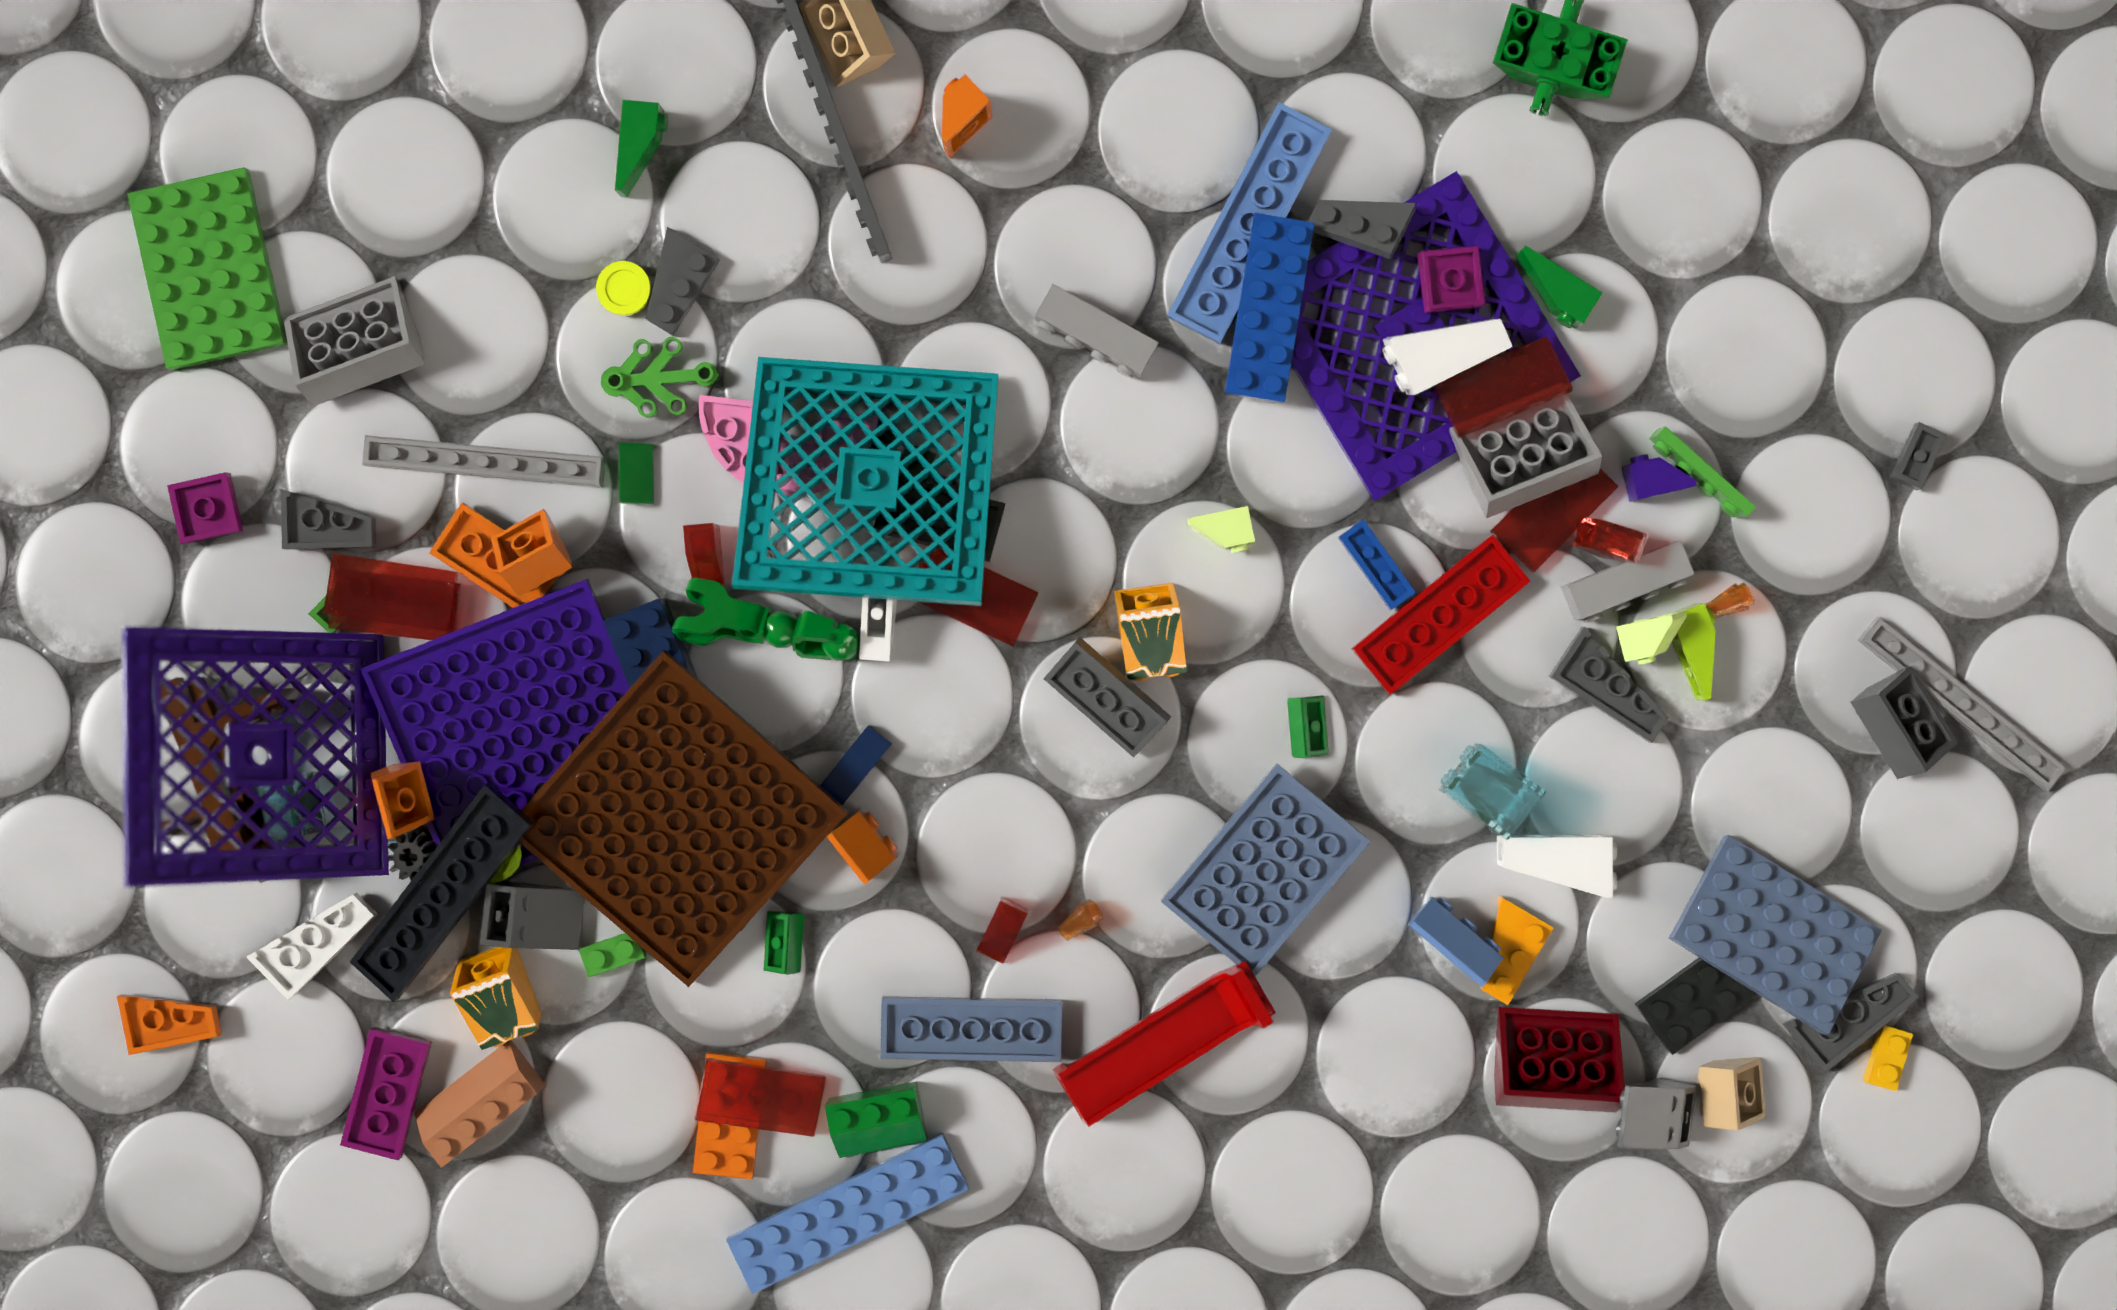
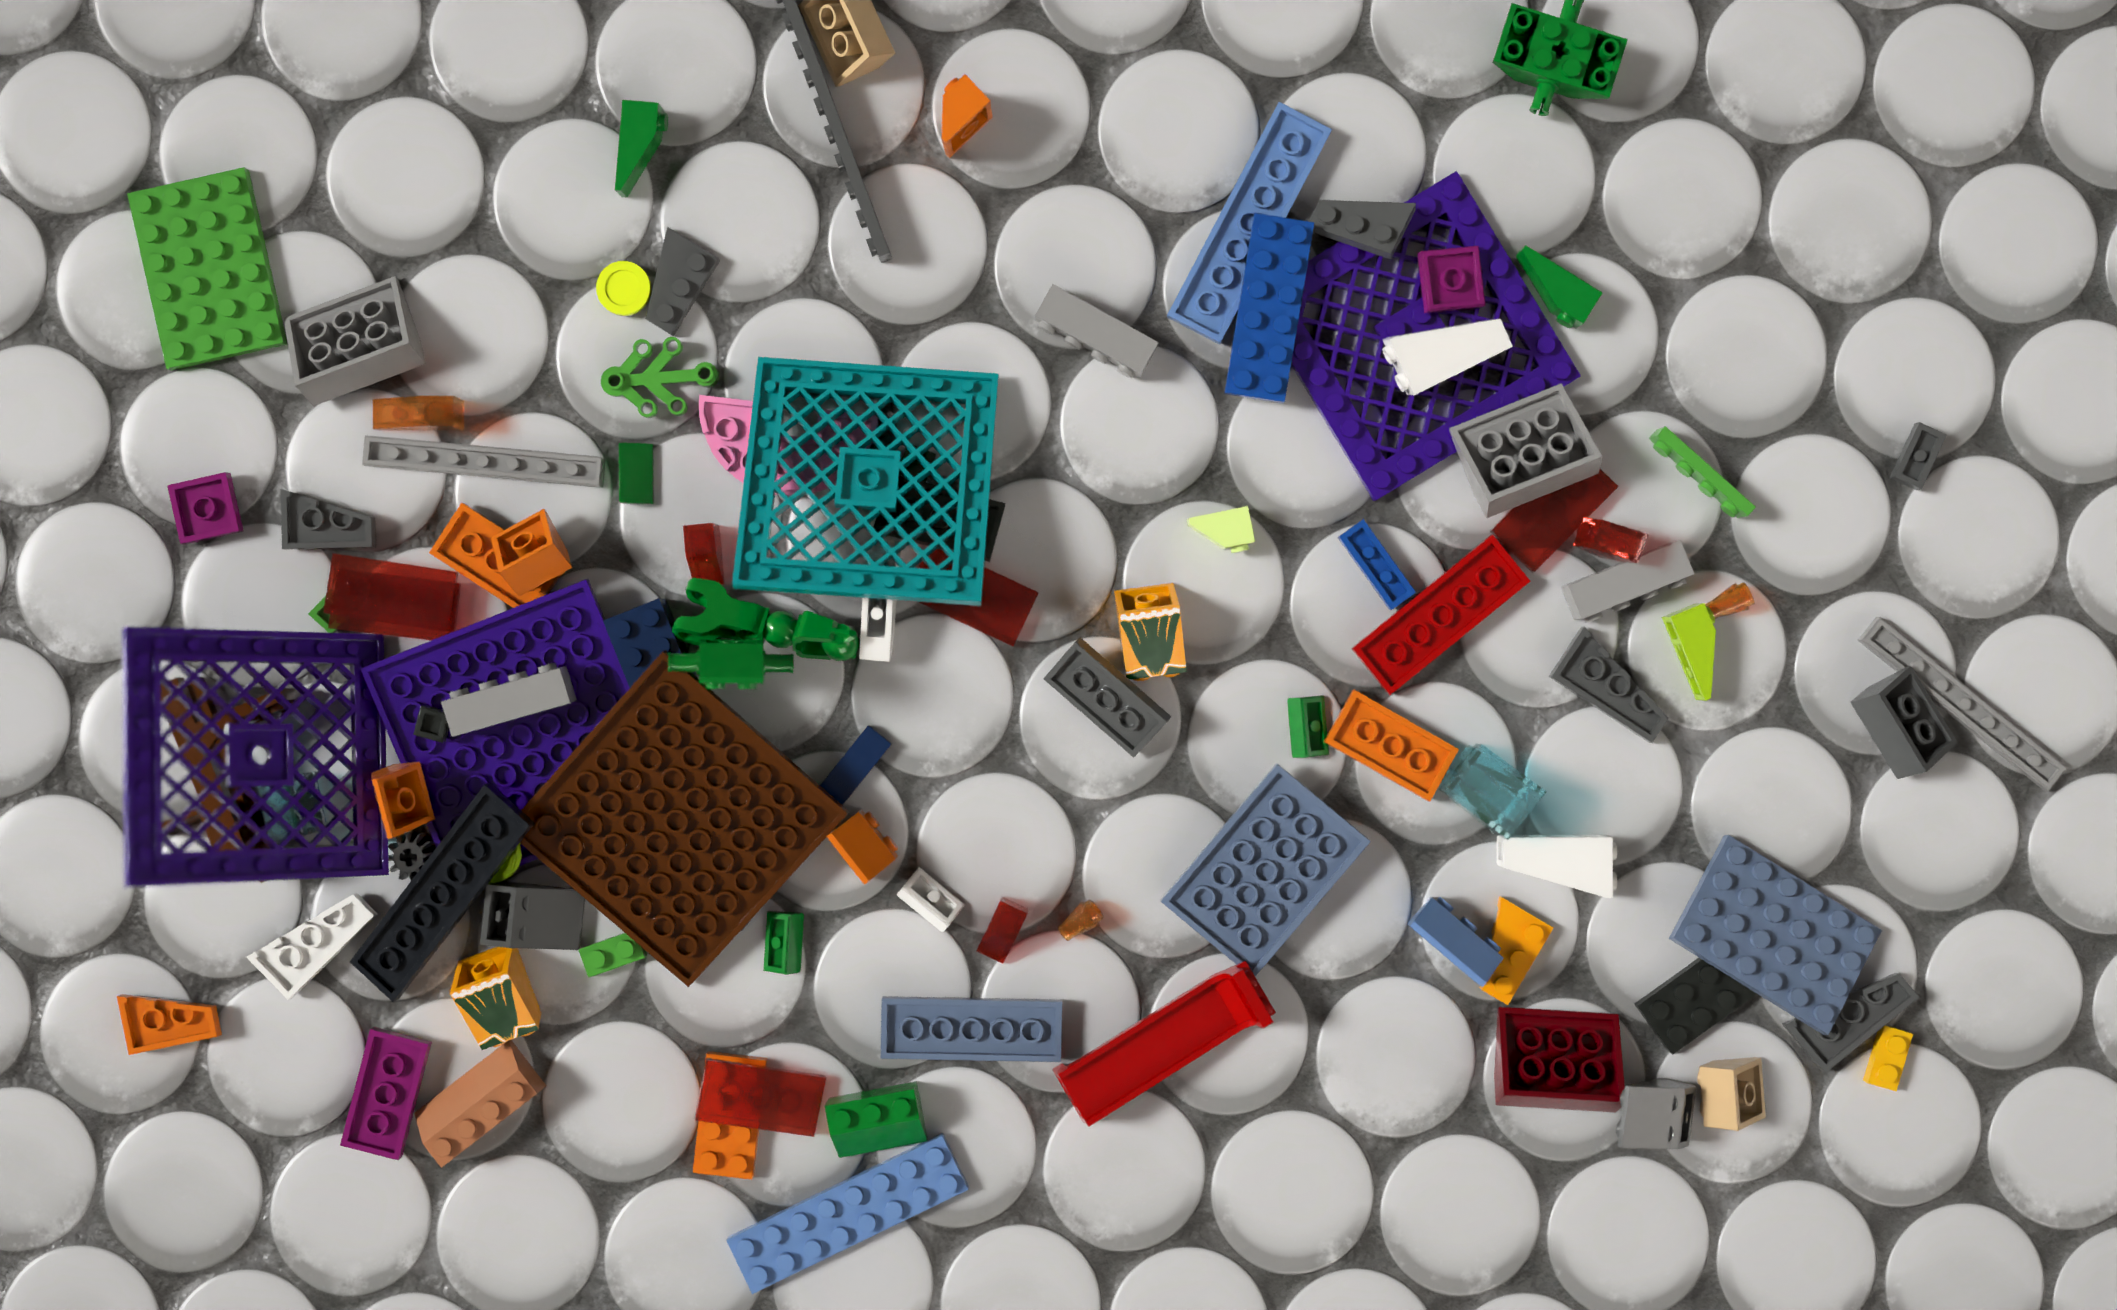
(418, 413): none -> clear orange slope
(431, 724): none -> pearl dark grey tile
(508, 700): none -> light grey brick
(730, 662): none -> green slope
(930, 899): none -> white slope
(1391, 745): none -> orange plate
(1503, 387): clear red tile -> none
(1649, 636): yellowish green slope -> none
(1653, 477): dark purple slope -> none

